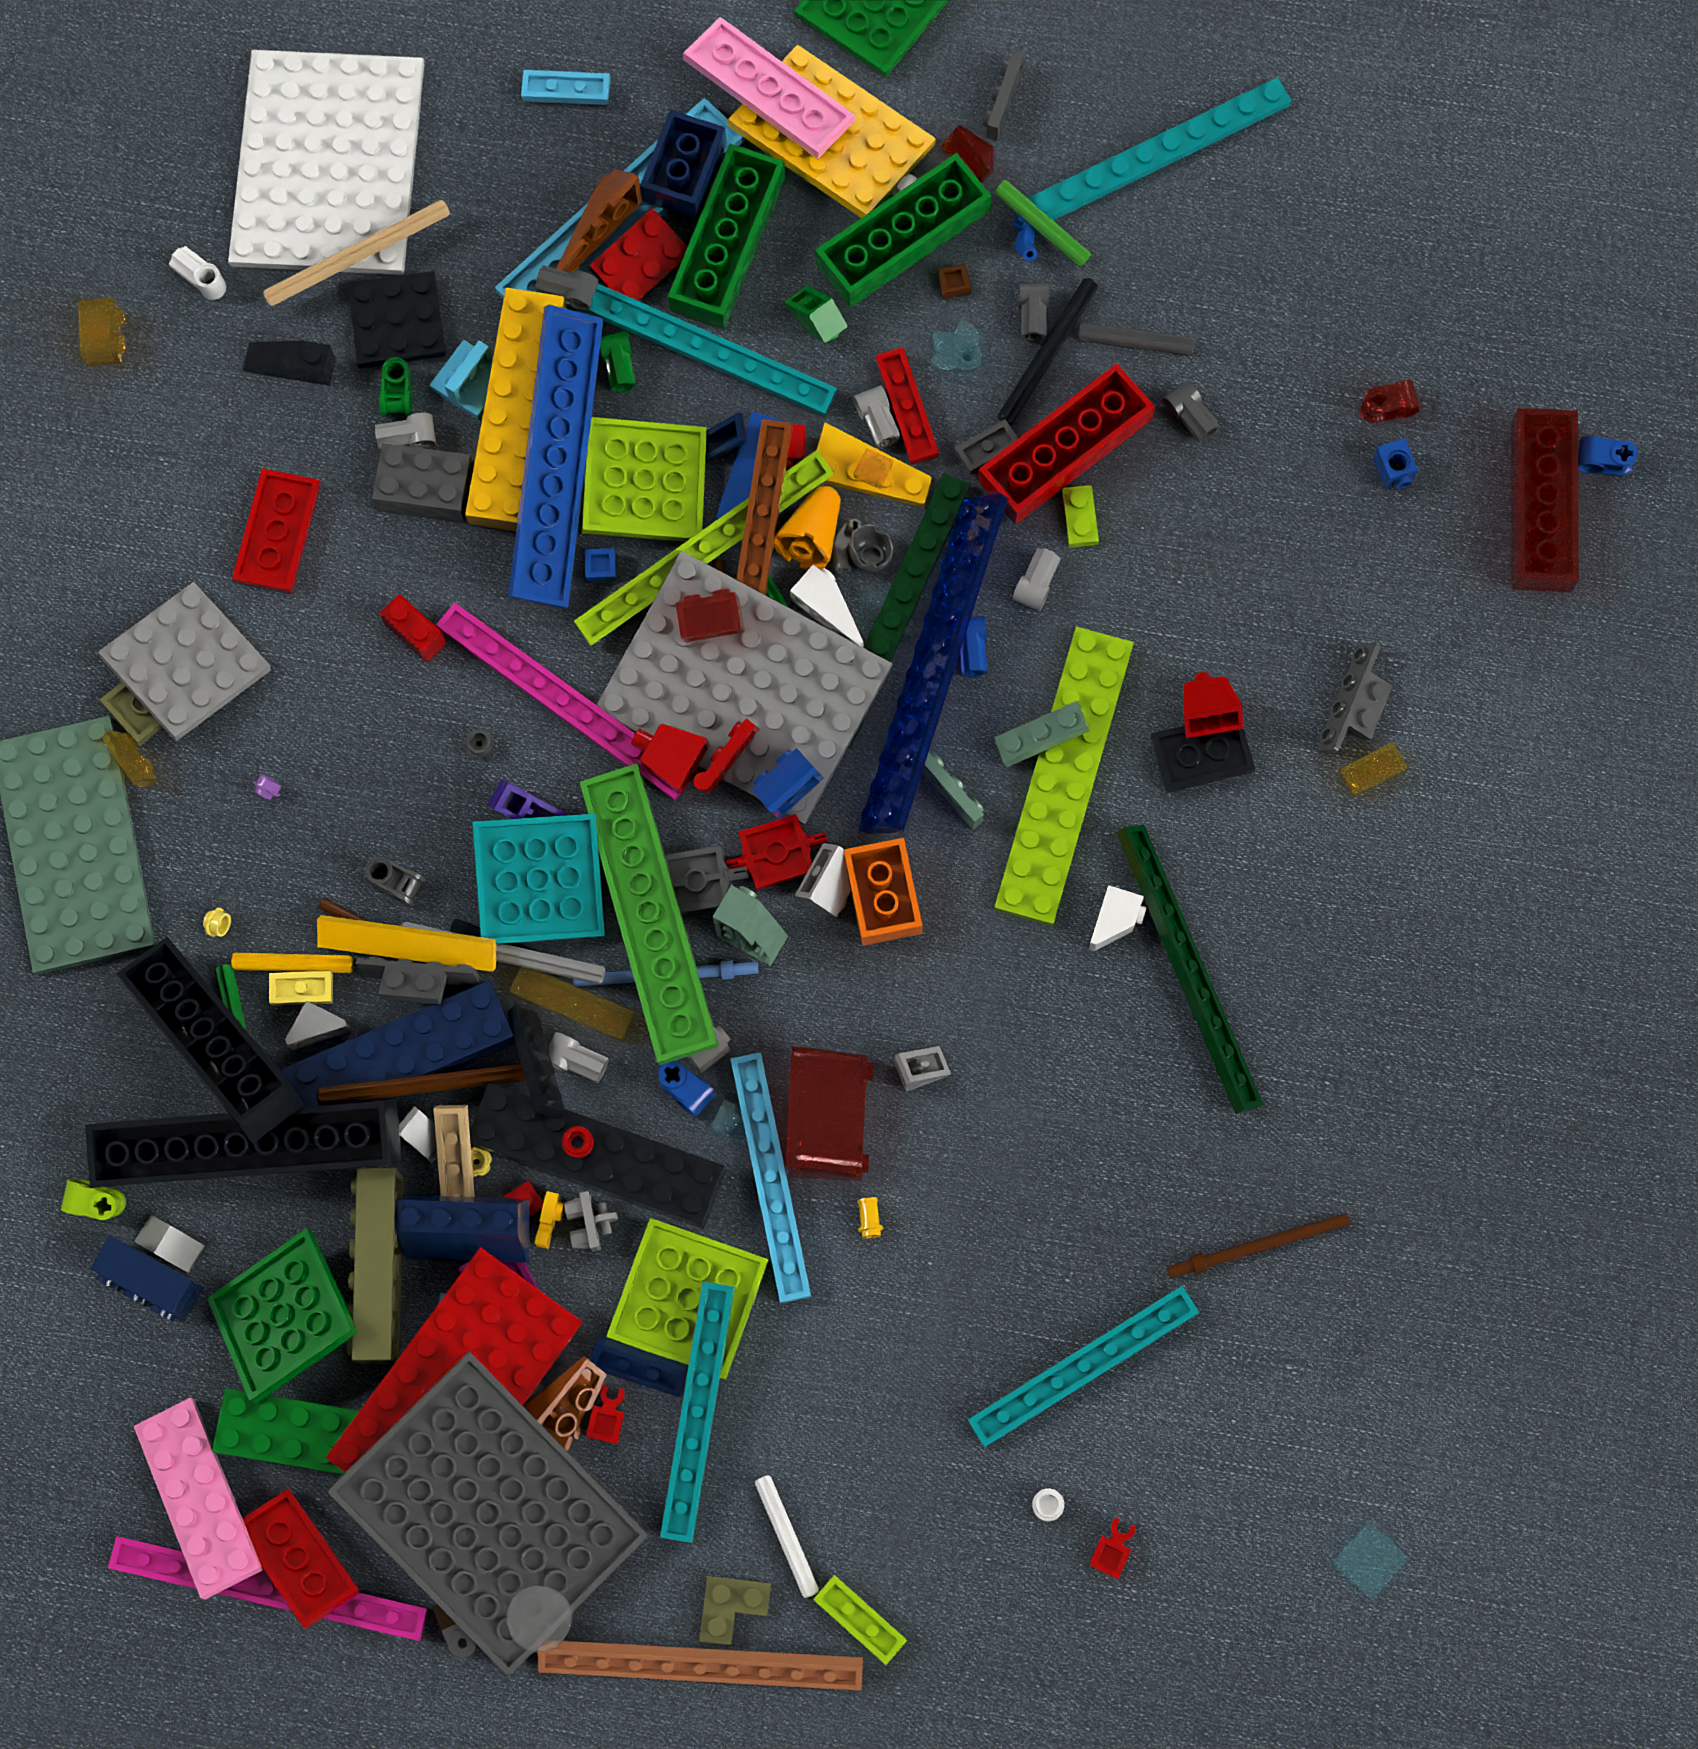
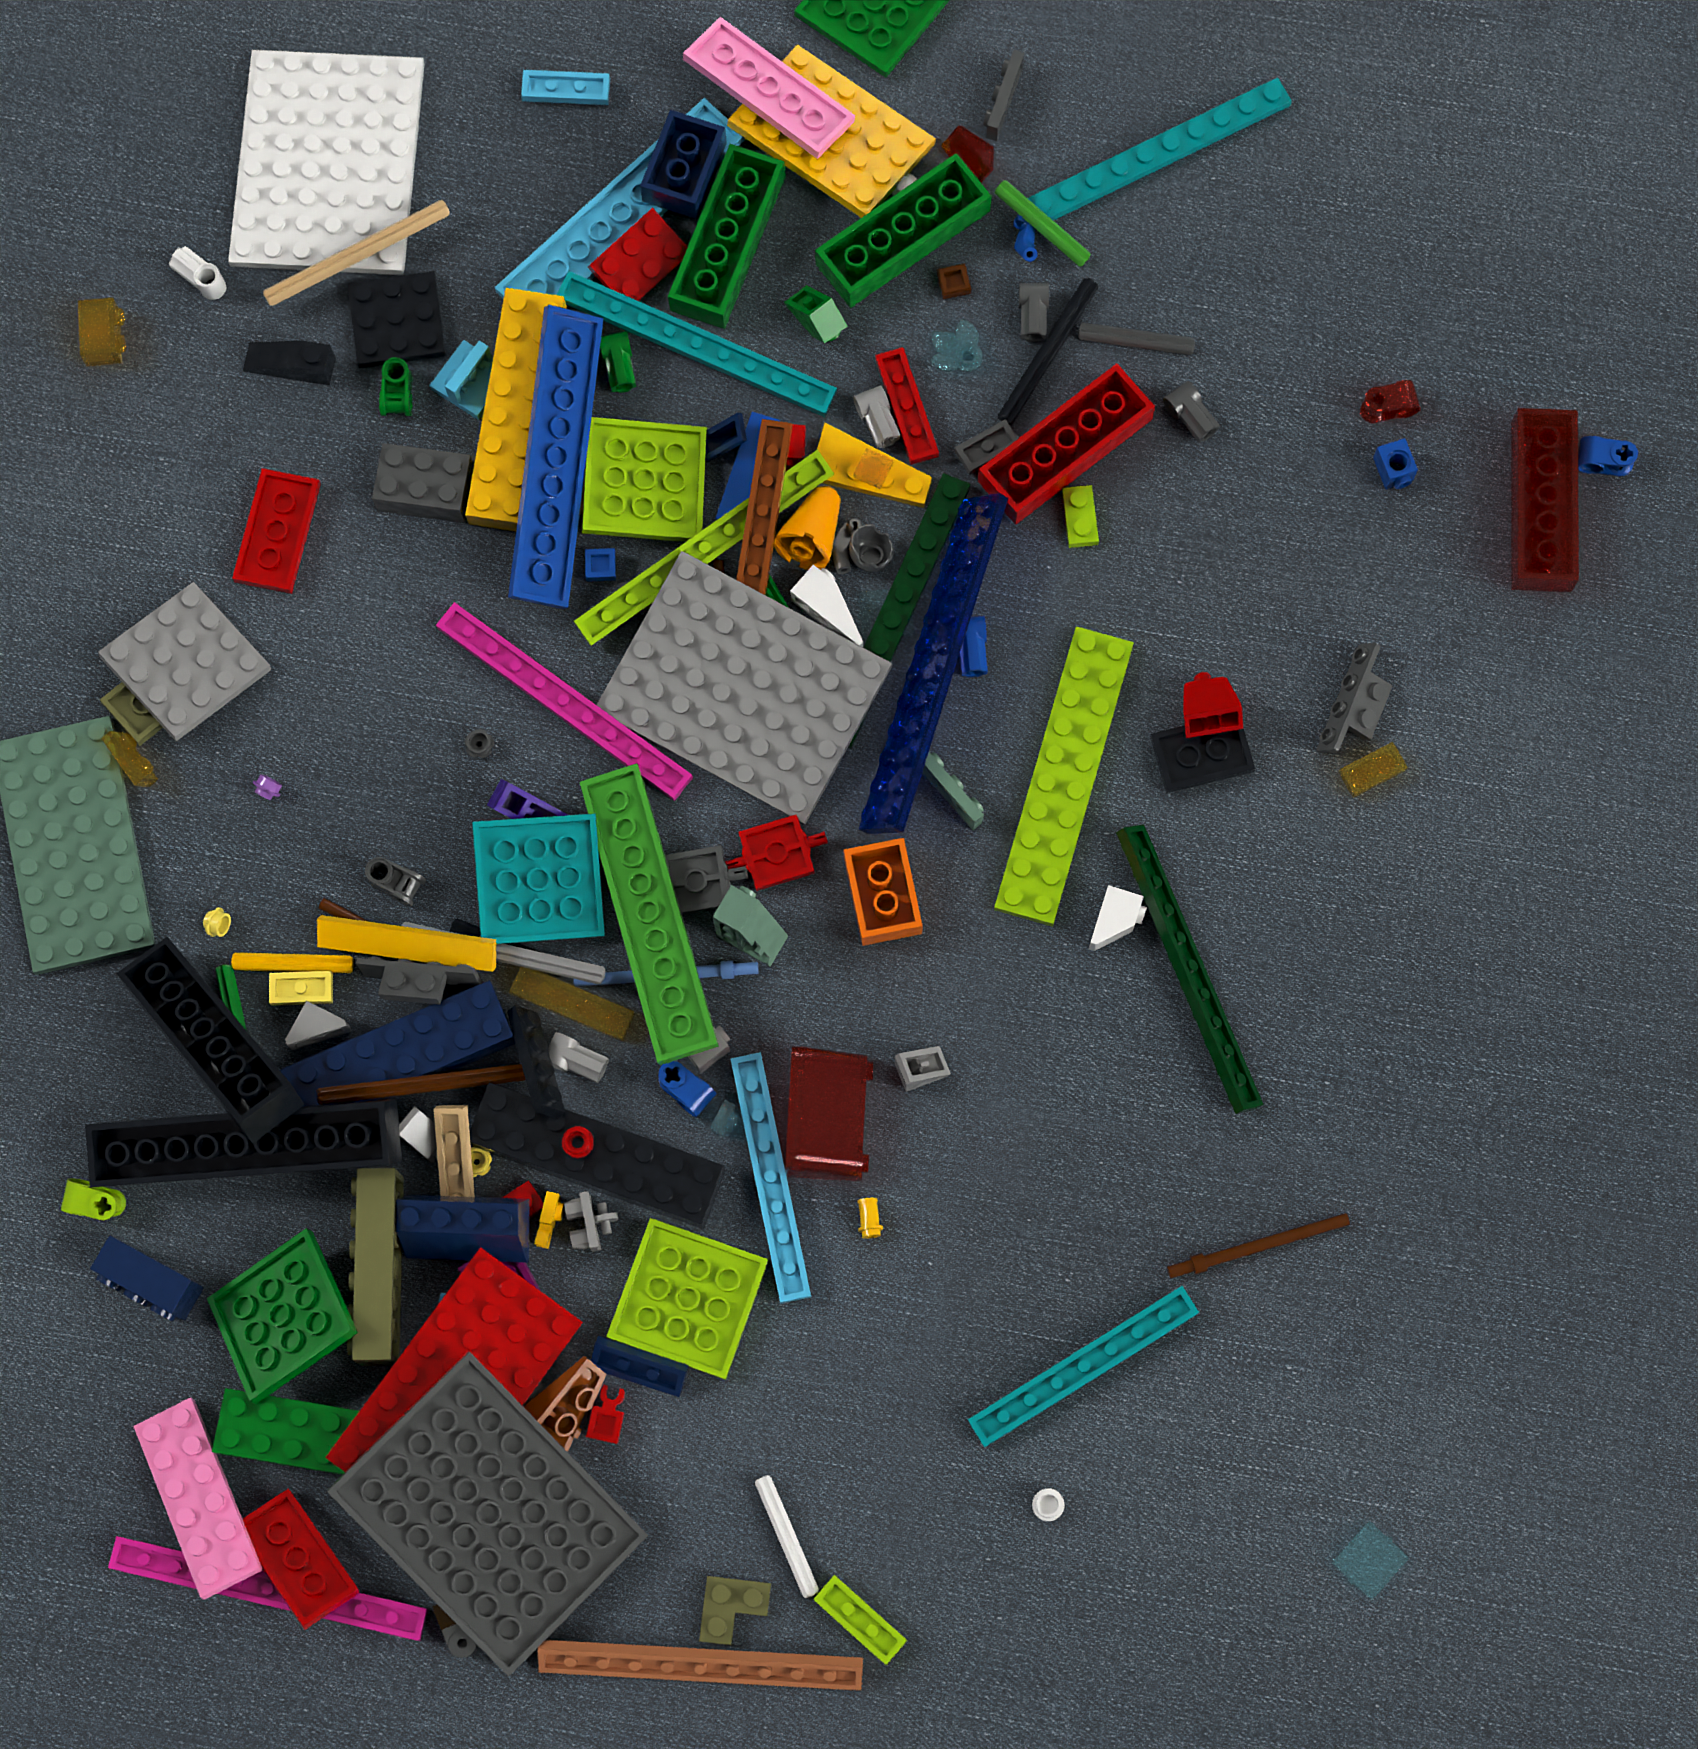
(169, 1243): light grey slope -> none
(413, 432): light grey piece -> none
(413, 628): red brick -> none
(538, 1618): clear tile -> none
(576, 287): dark grey piece -> none
(609, 207): dark orange wedge -> none
(671, 754): red torso -> none
(697, 1412): teal plate -> none
(709, 616): clear red brick -> none
(725, 757): red plate -> none
(786, 782): blue slope -> none
(826, 882): light grey slope -> none
(1034, 586): light grey piece -> none
(1041, 734): sand green plate -> none
(1110, 1553): red plate -> none

